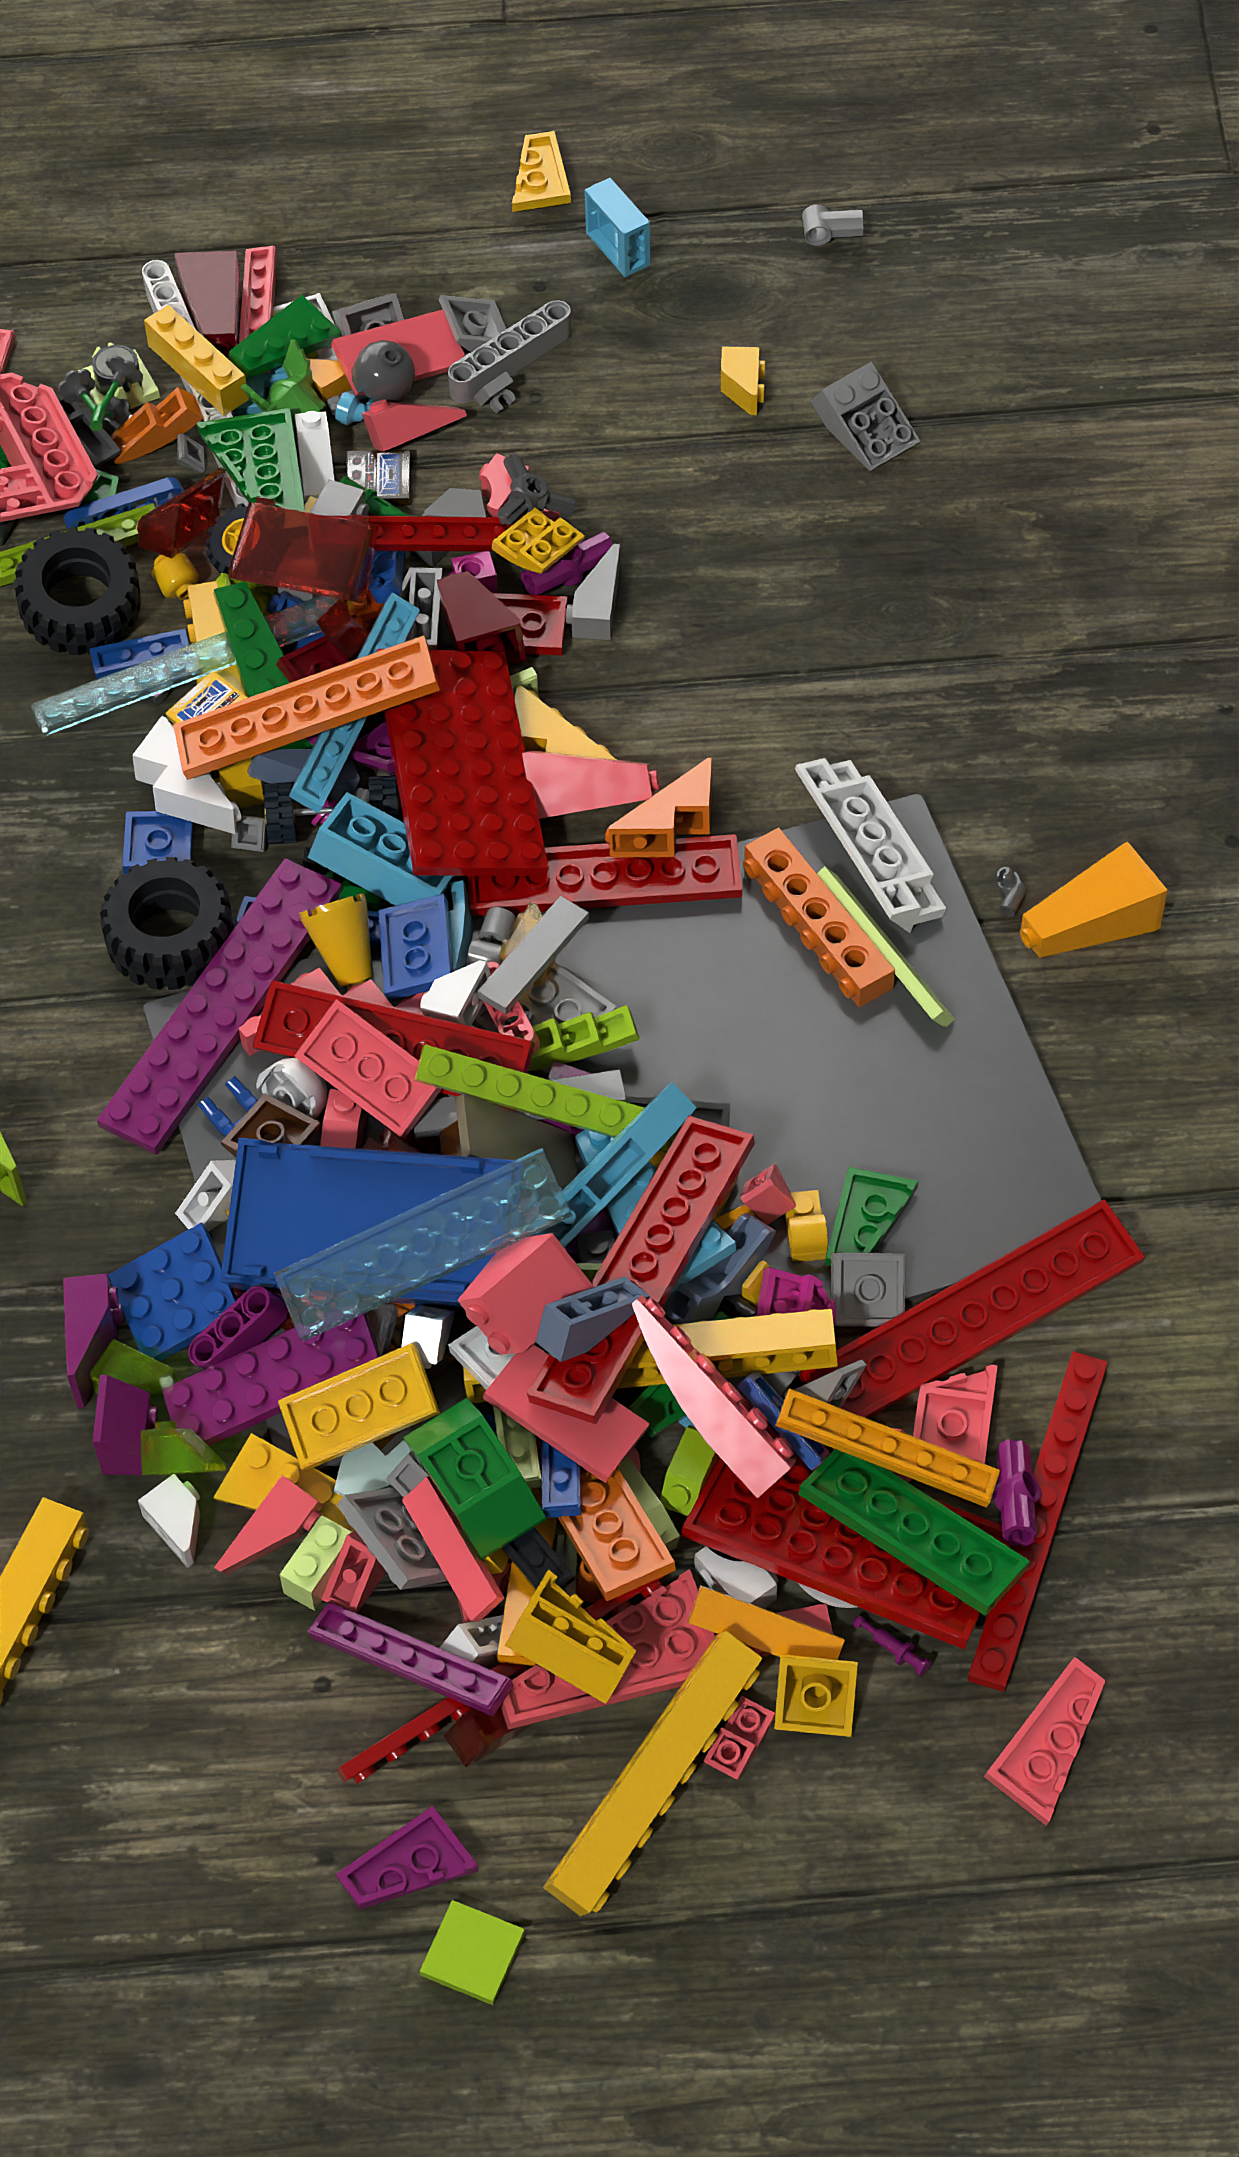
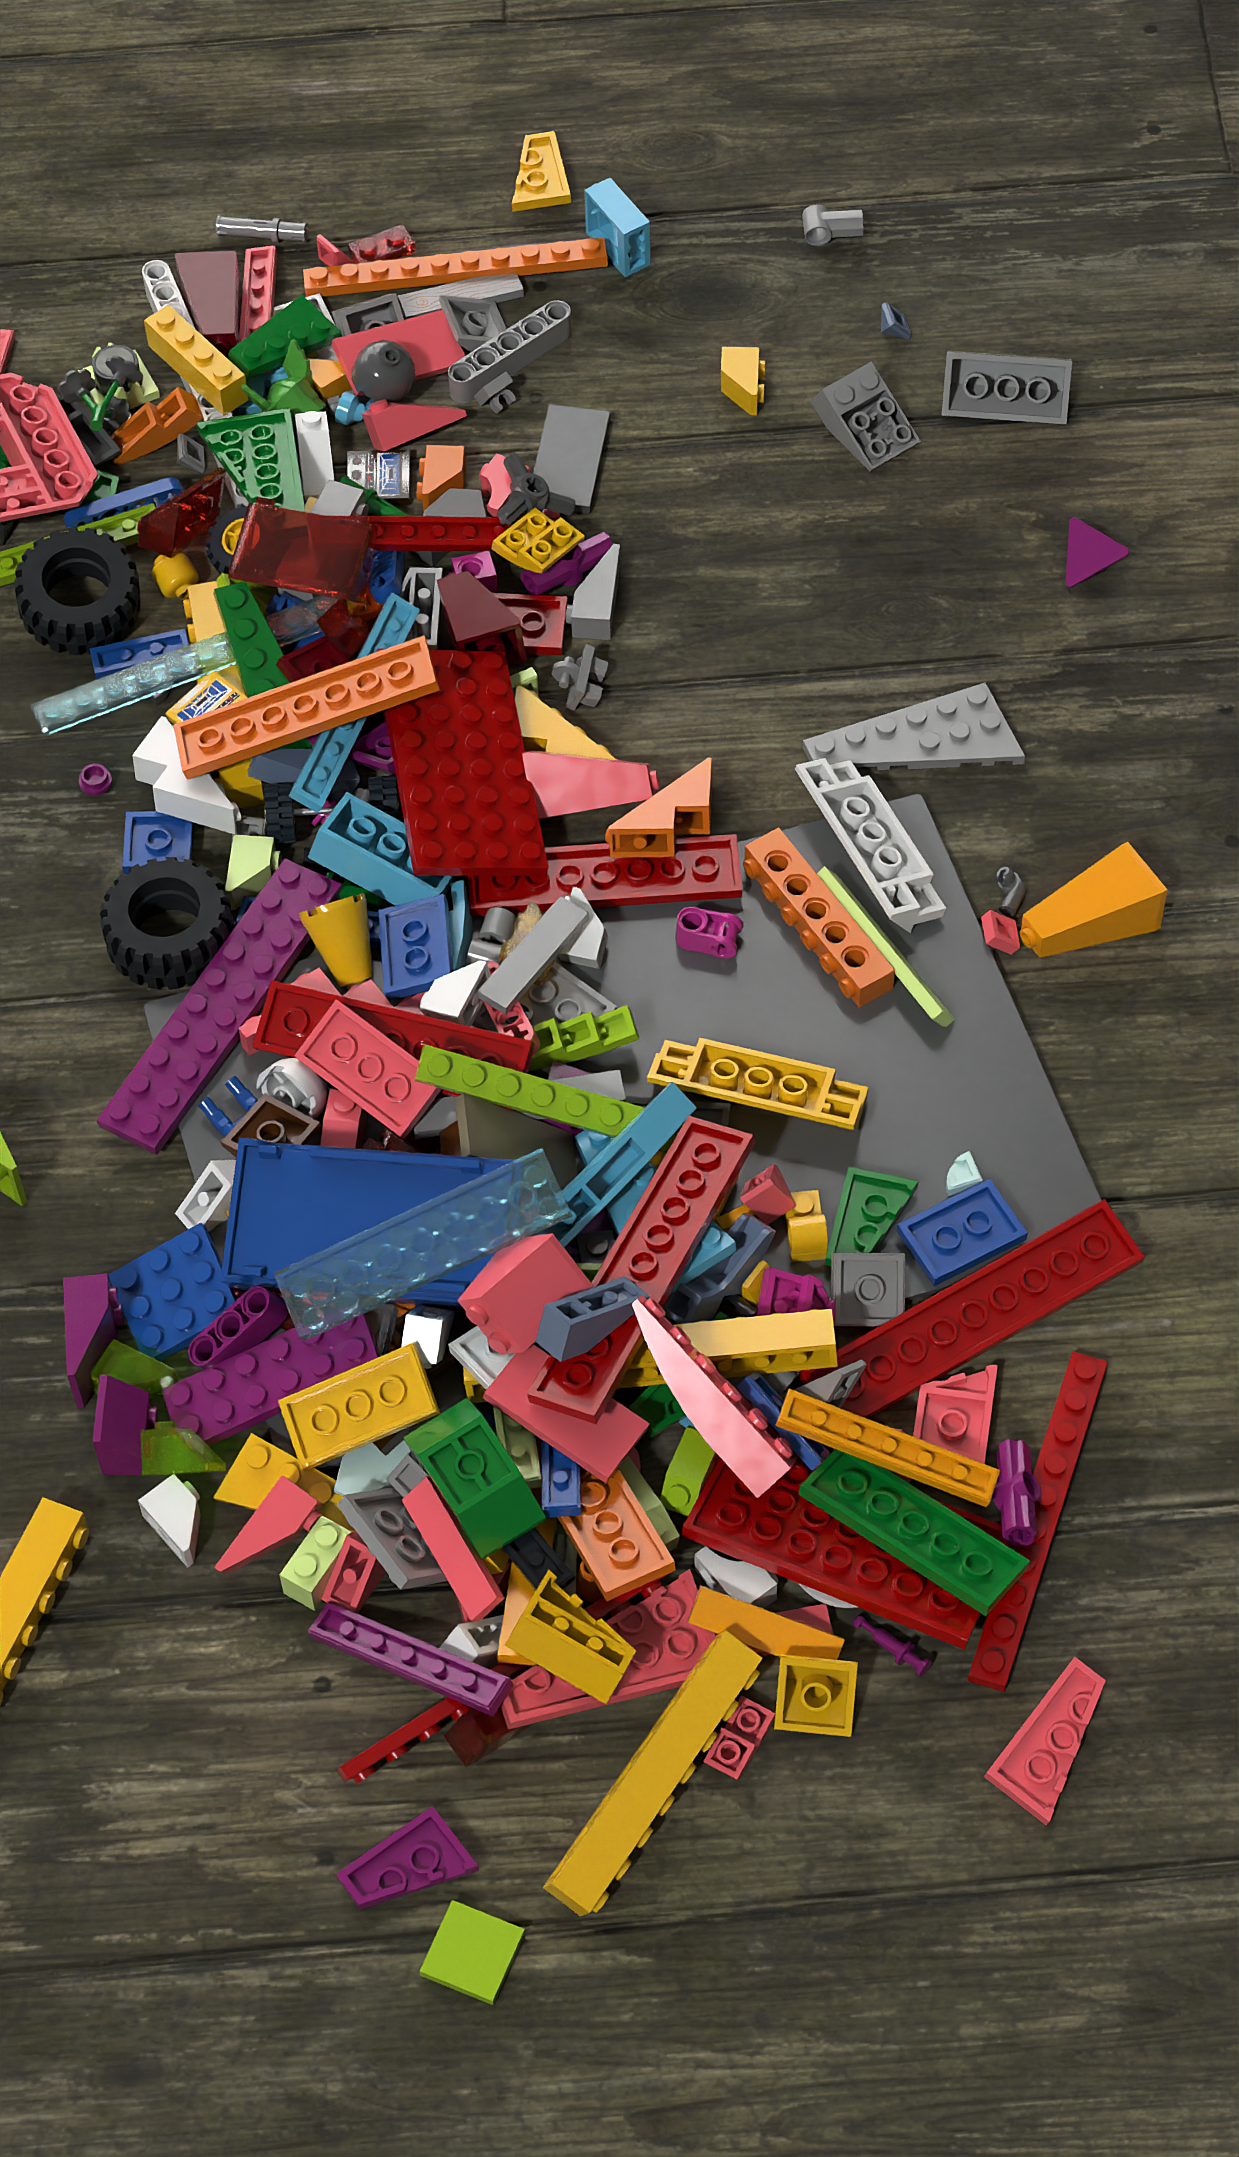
(95, 779): none -> magenta plate
(250, 866): none -> yellowish green slope
(274, 230): none -> light grey pin
(330, 253): none -> coral slope
(383, 246): none -> clear red plate
(441, 470): none -> orange slope
(455, 267): none -> orange plate
(495, 288): none -> light grey tile
(572, 452): none -> tile
(577, 675): none -> light grey hips
(590, 941): none -> white slope
(708, 931): none -> dark pink piece
(760, 1081): none -> yellow slope
(894, 322): none -> sand blue slope
(927, 735): none -> light grey wing
(962, 1175): none -> light aqua tile
(962, 1232): none -> blue plate
(1000, 932): none -> coral plate
(1006, 387): none -> light grey slope
(1089, 552): none -> magenta piece

